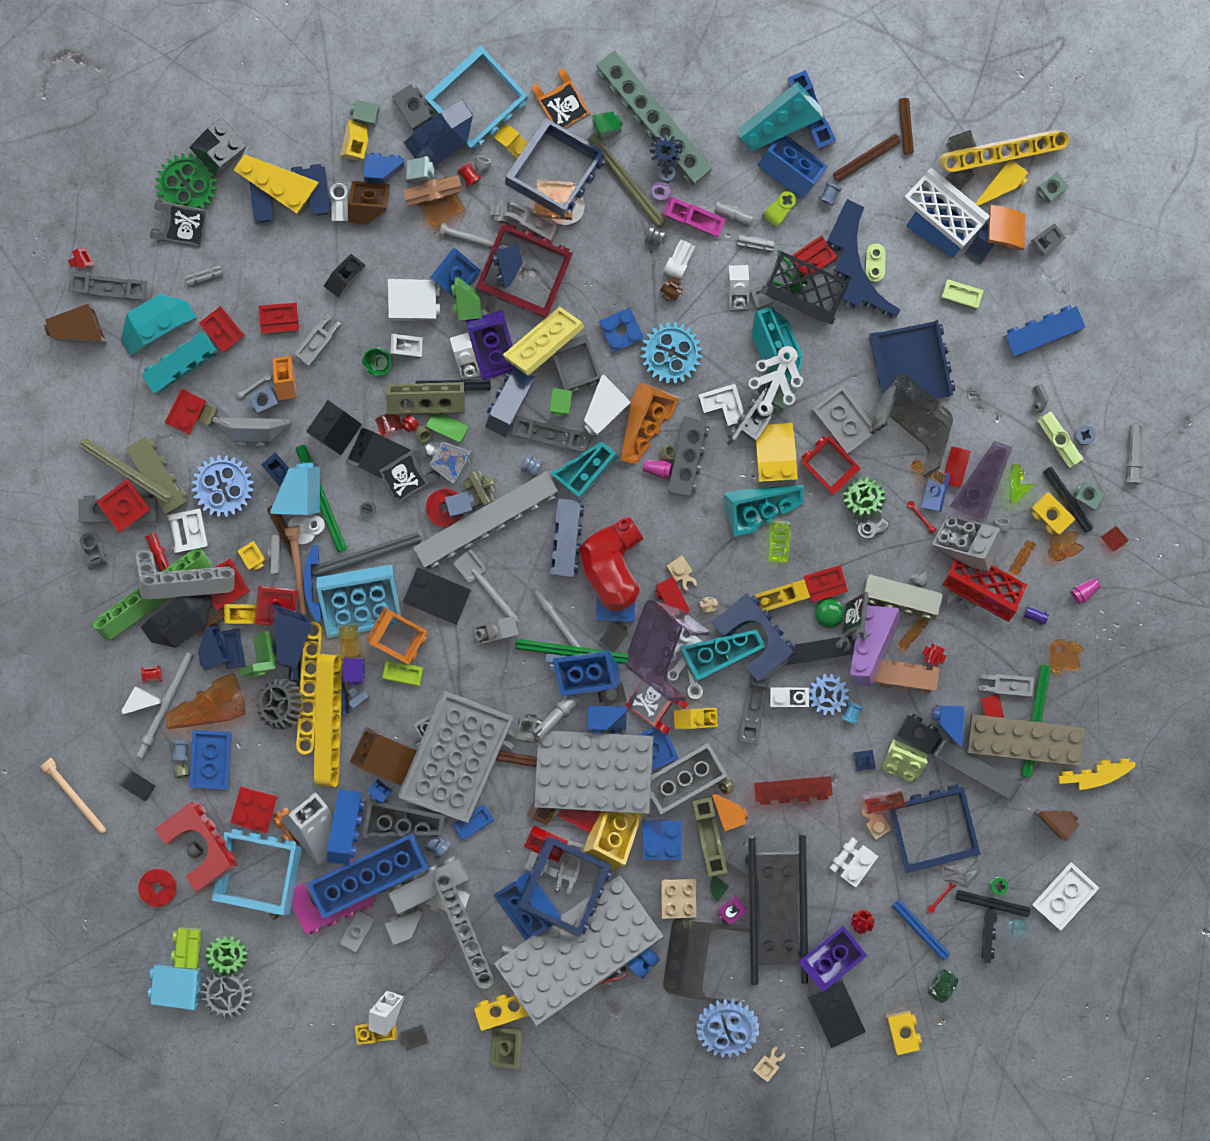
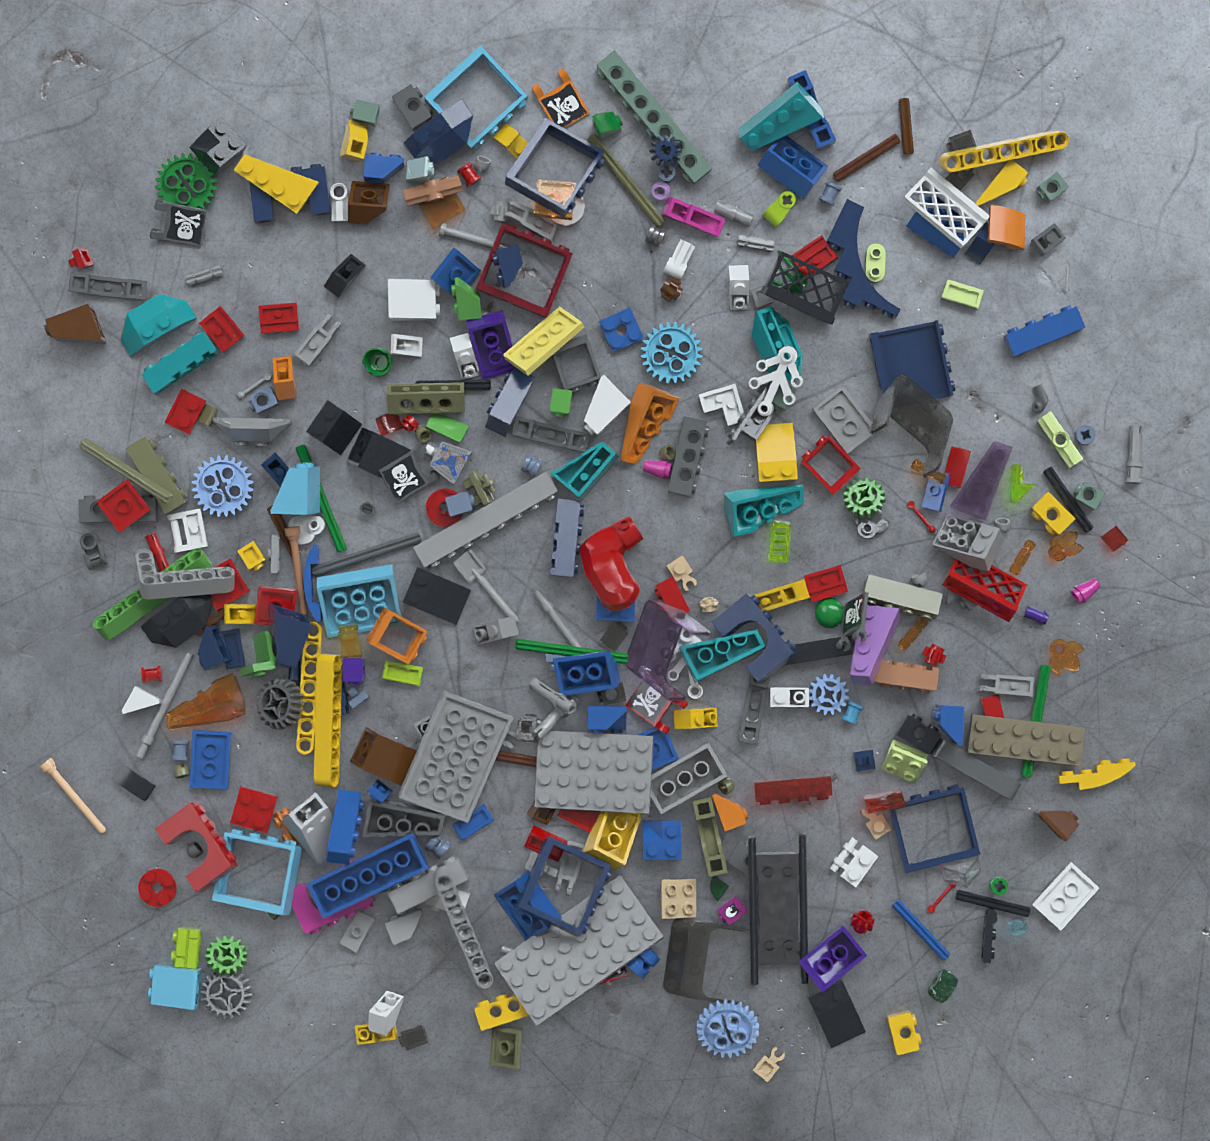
(558, 699): none -> light grey pin

